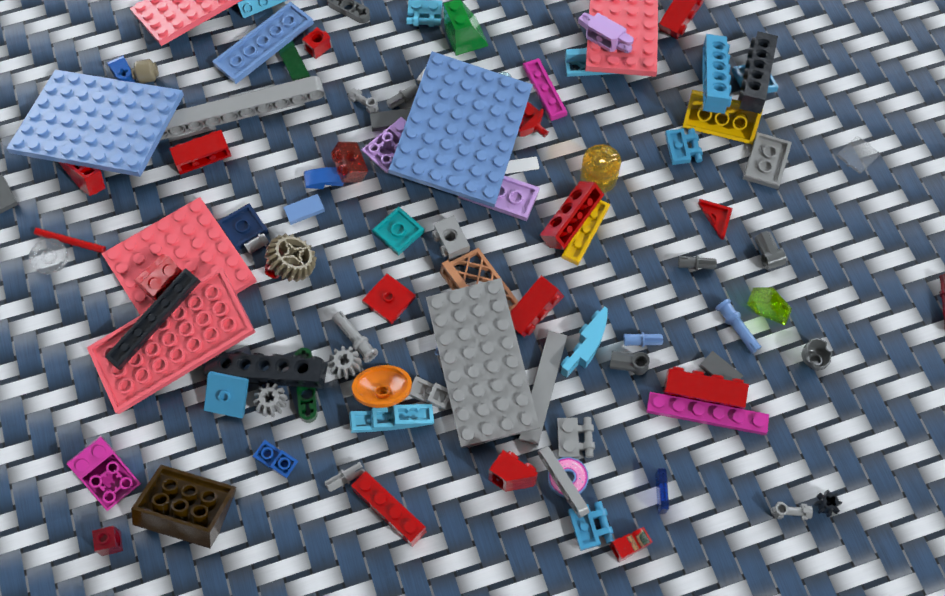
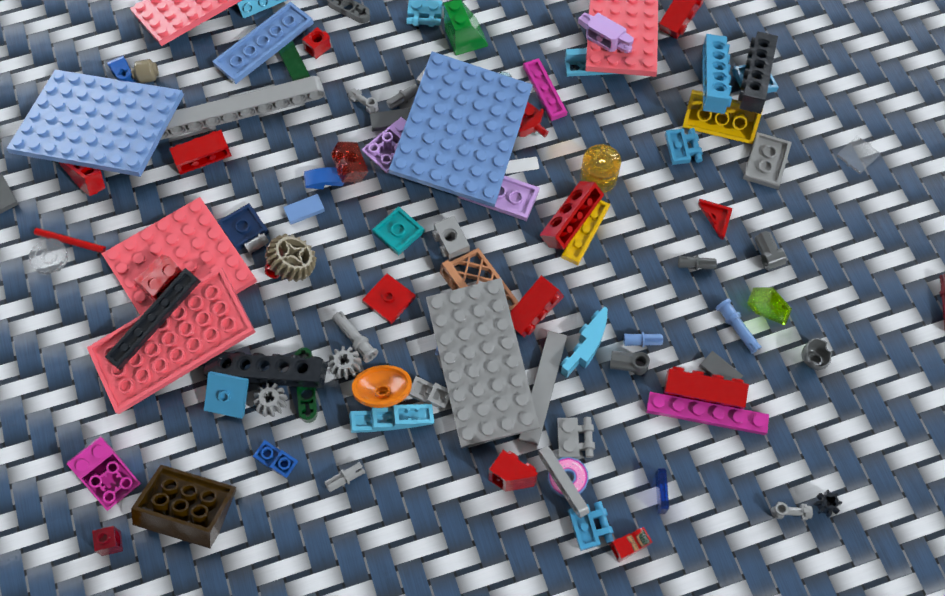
(389, 508): red brick -> none

